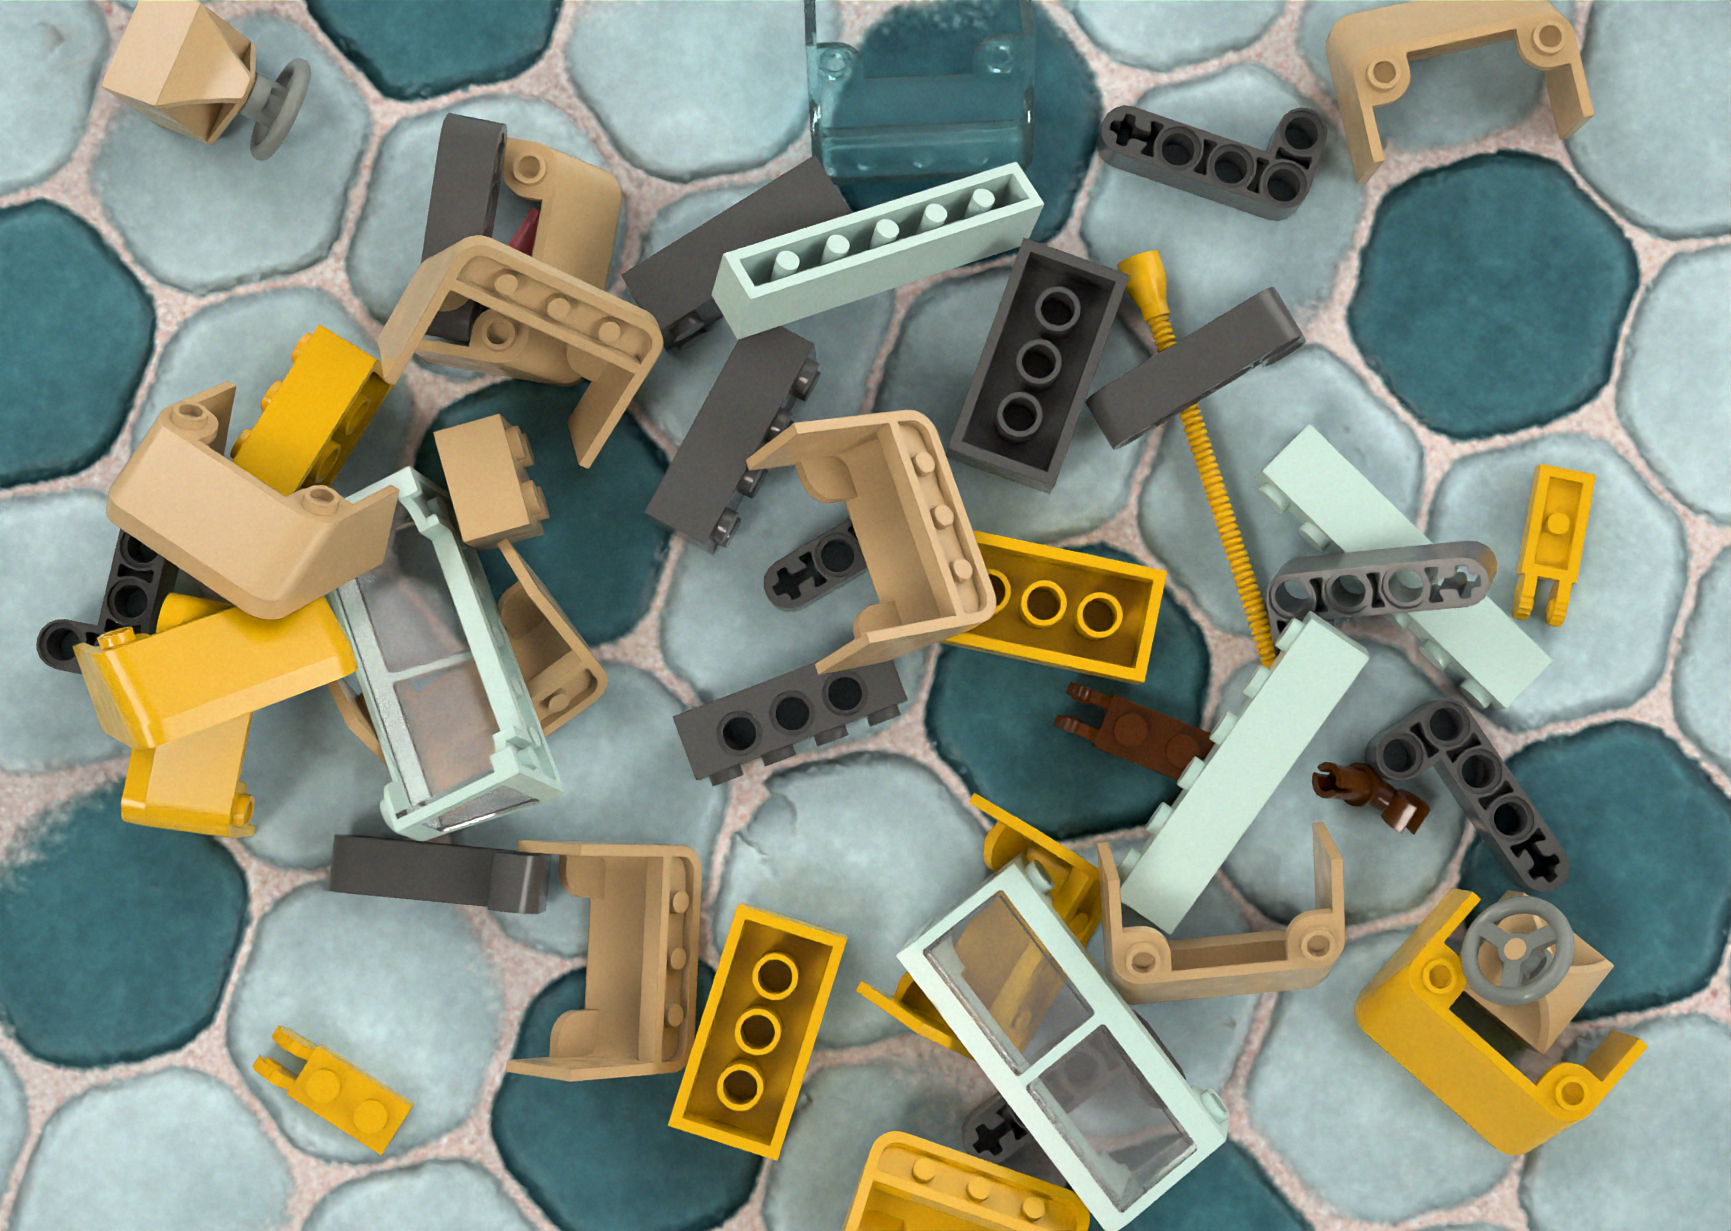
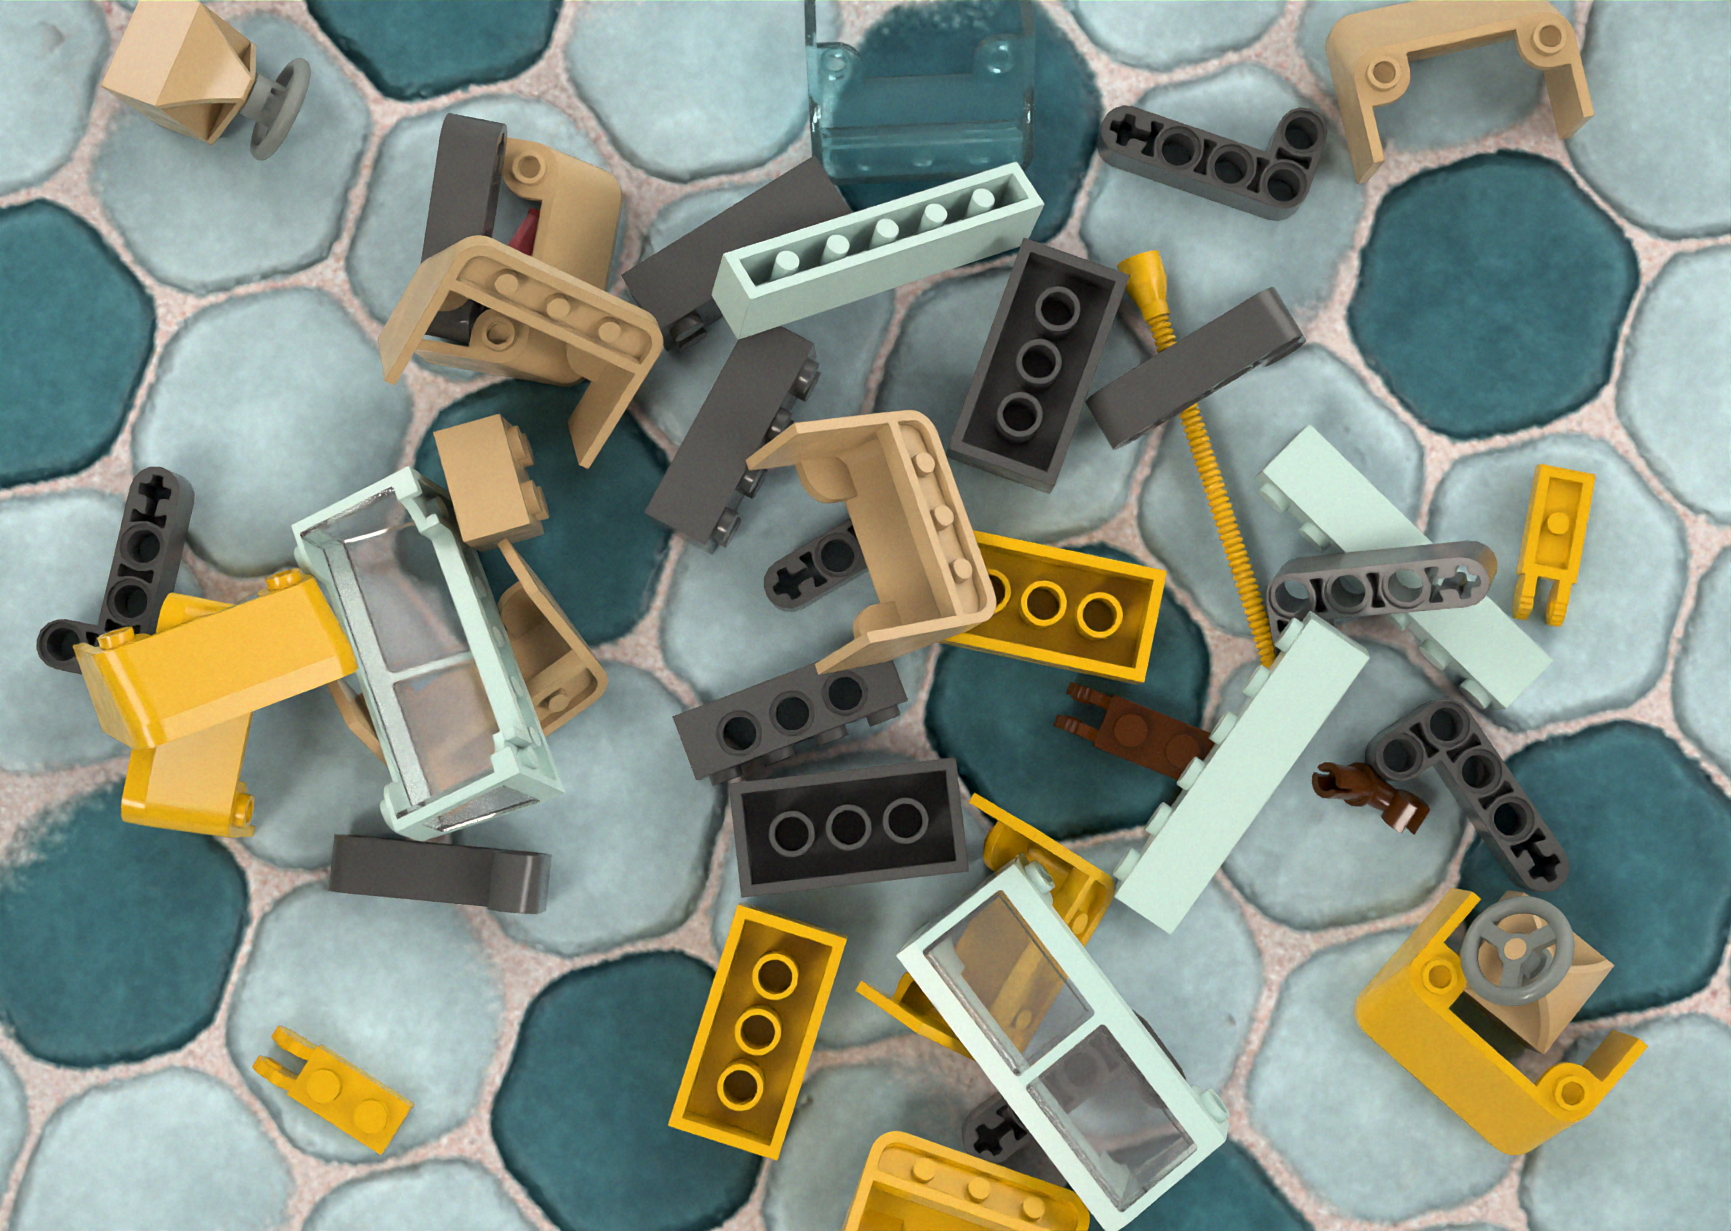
(232, 528): tan windscreen -> none
(313, 414): yellow brick -> none
(637, 961): tan windscreen -> none
(848, 827): none -> dark grey brick
(1156, 970): tan windscreen -> none

